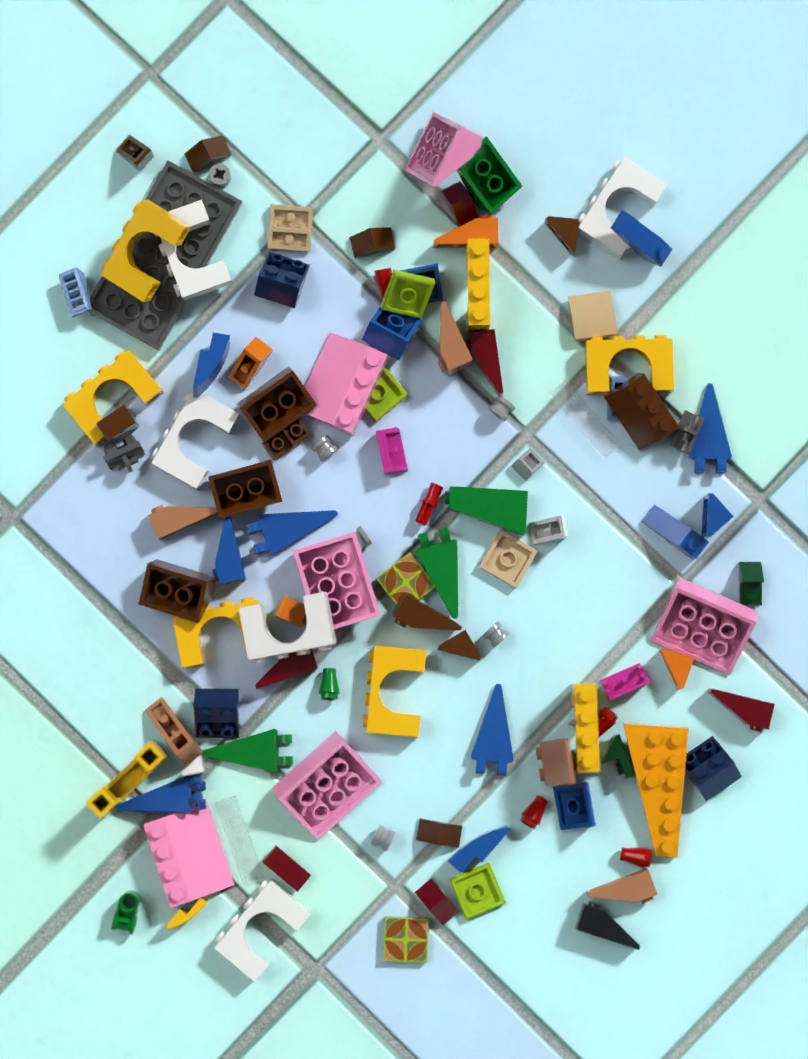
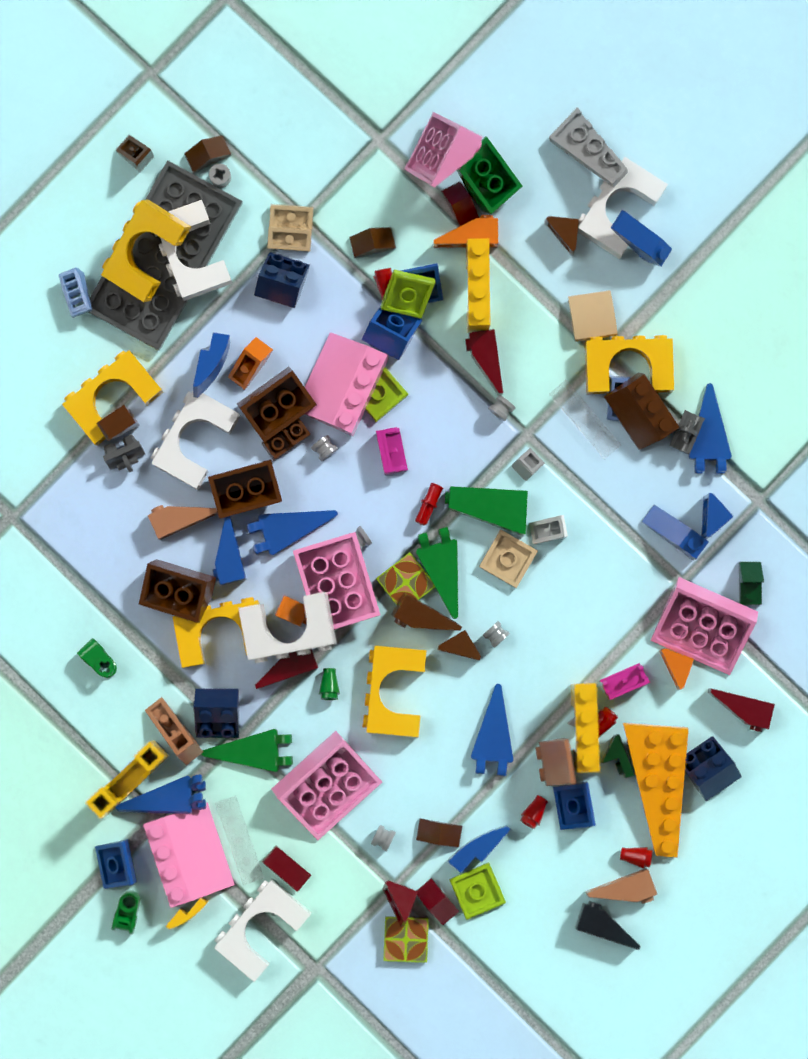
(94, 655): none -> green piece
(116, 864): none -> blue slope
(195, 767): white slope -> none
(400, 899): none -> dark red slope
(452, 349): nougat slope -> none
(584, 144): none -> light grey wing

